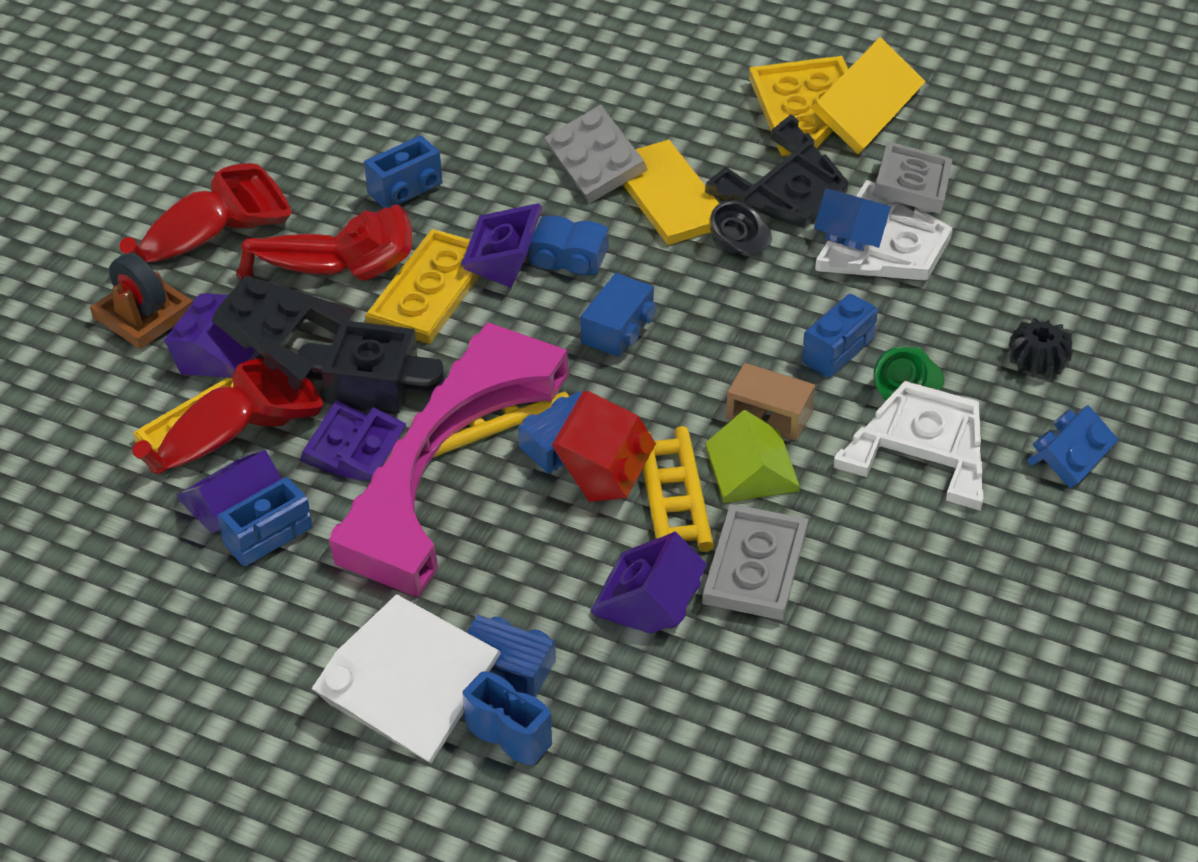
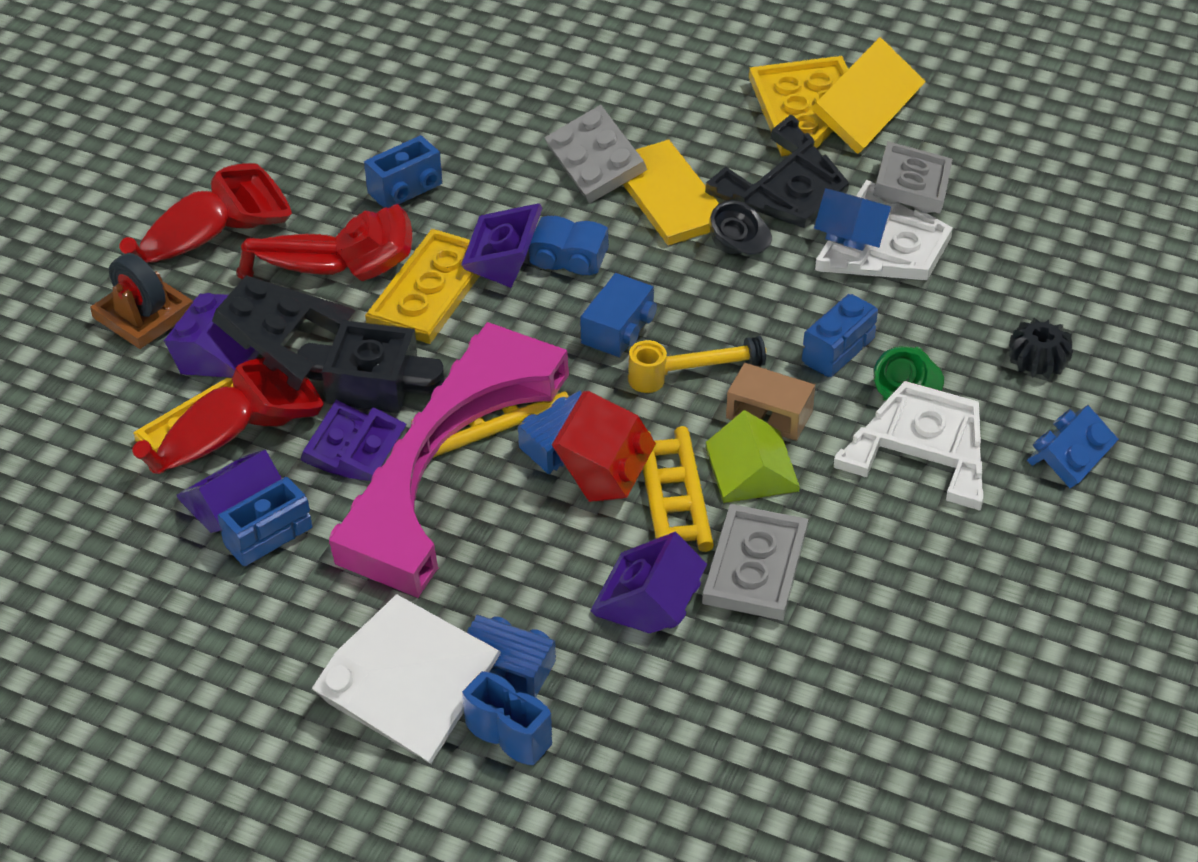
(650, 361): none -> yellow piece

